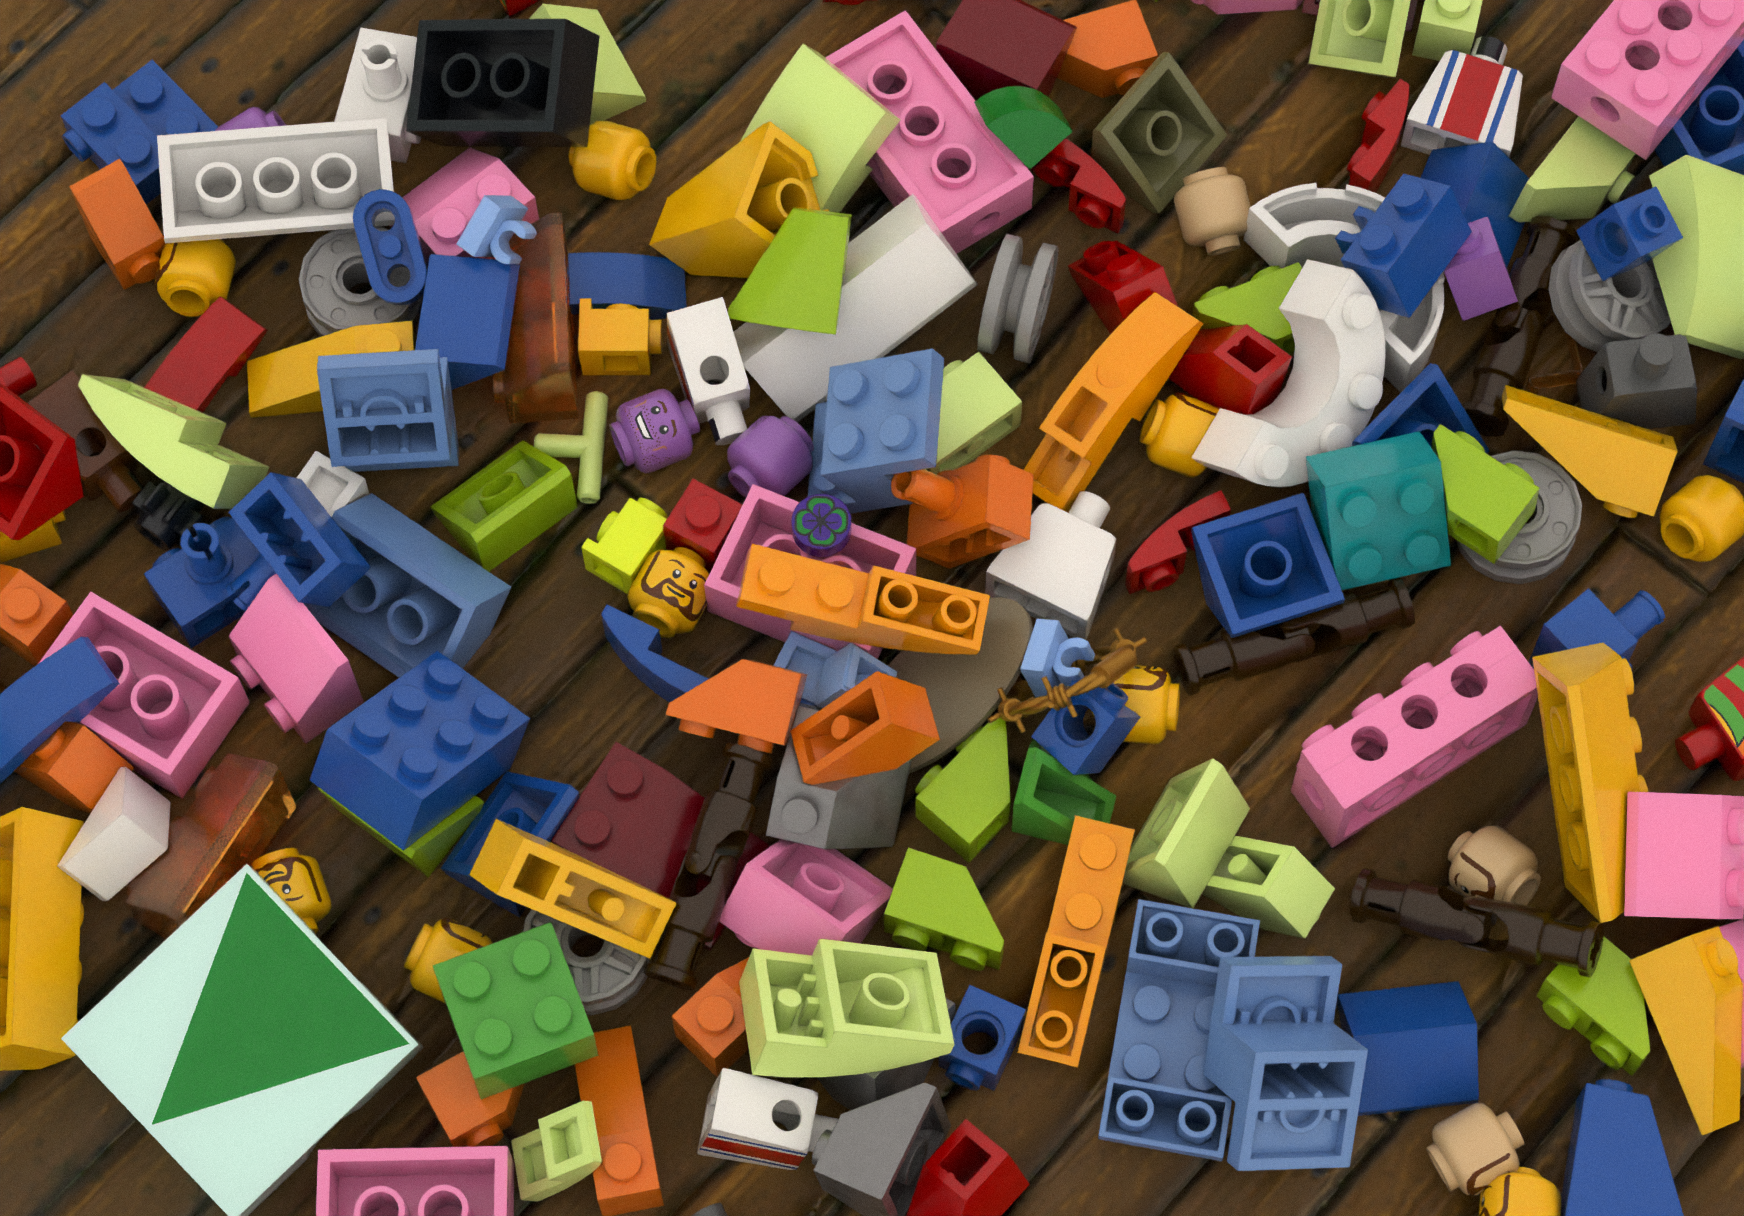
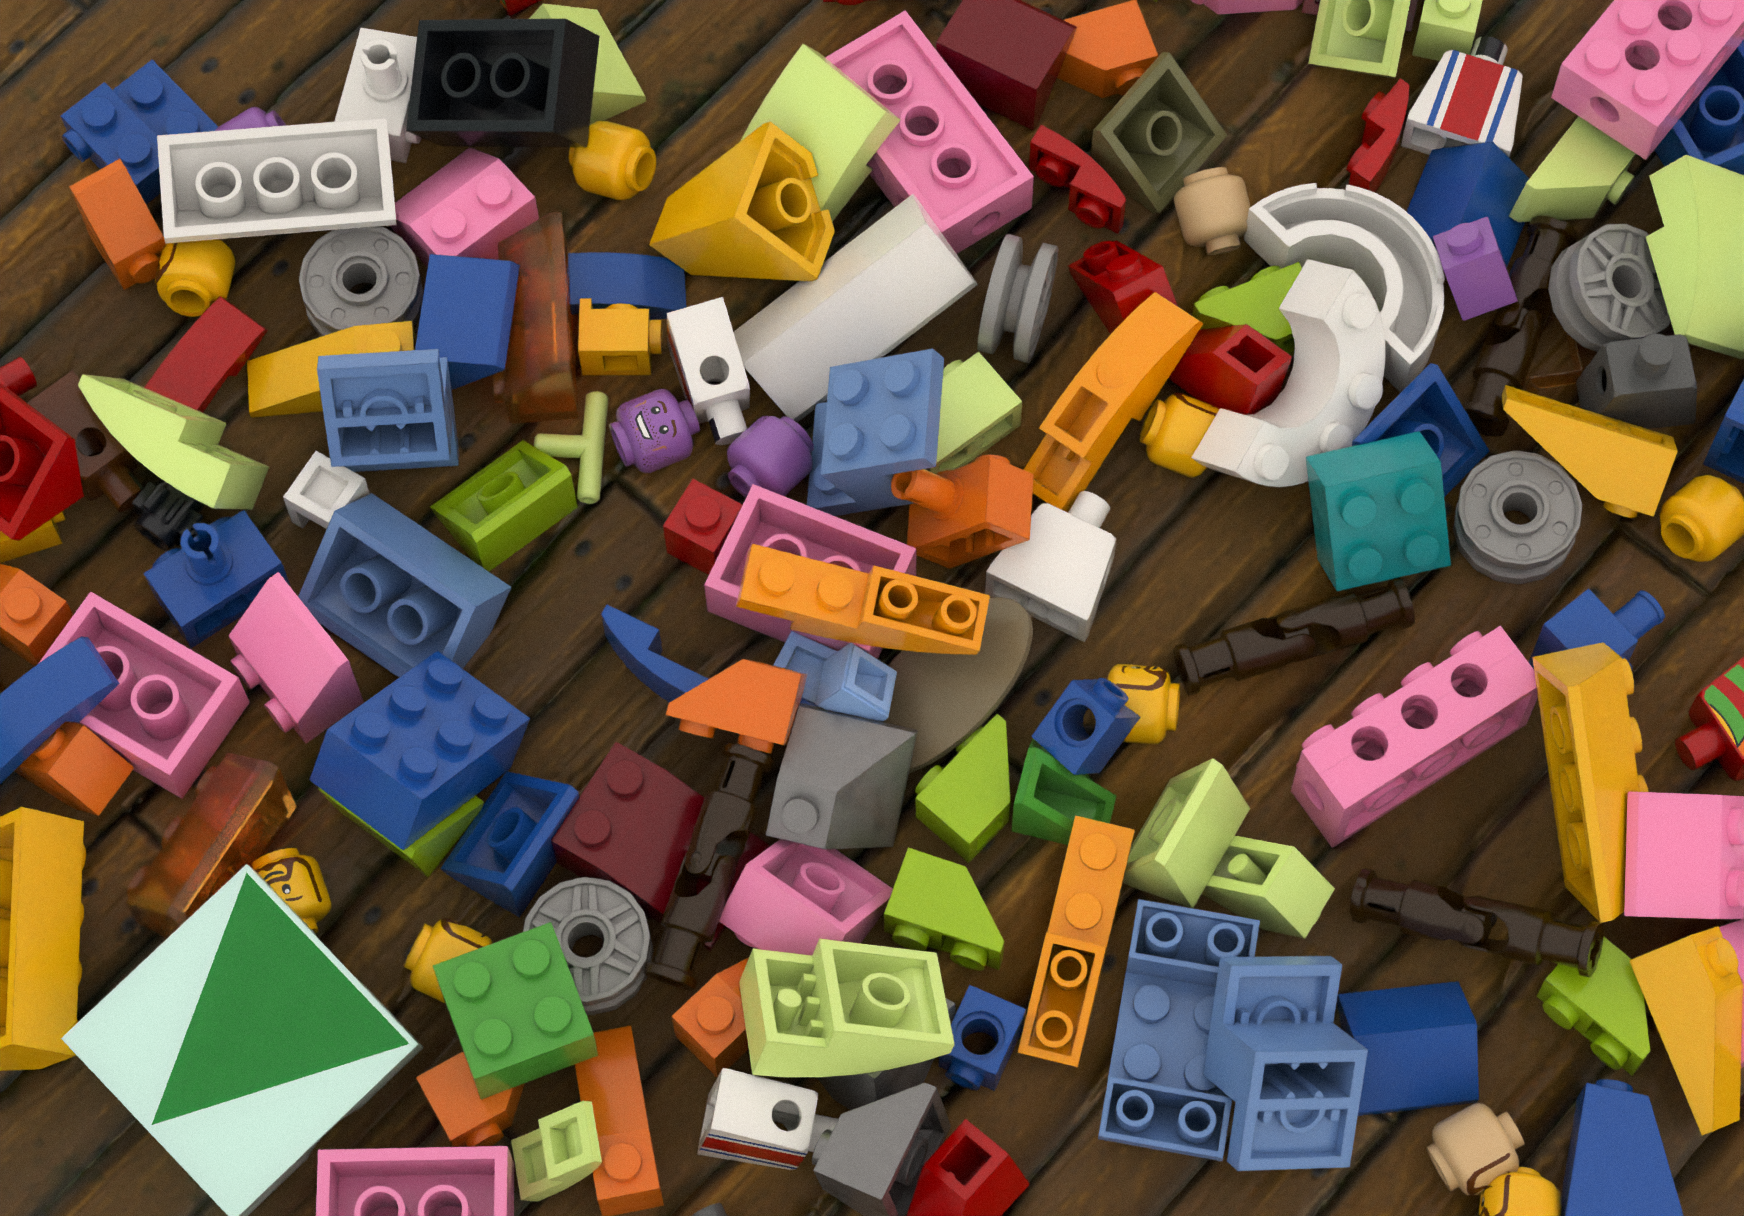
(119, 836): white slope -> none
(296, 543): blue brick -> none
(390, 249): blue plate -> none
(494, 226): light blue tile -> none
(571, 889): yellow slope -> none
(625, 542): neon yellow brick -> none
(670, 591): yellow head -> none
(798, 275): lime slope -> none
(821, 525): dark purple tile -> none
(865, 731): orange slope -> none
(1024, 121): green brick -> none
(1052, 655): light blue tile -> none
(1113, 664): pearl gold piece -> none
(1164, 552): red slope -> none
(1265, 566): blue slope -> none
(1405, 242): blue brick -> none
(1482, 496): lime slope -> none
(1493, 866): tan head -> none
(1629, 233): blue brick -> none

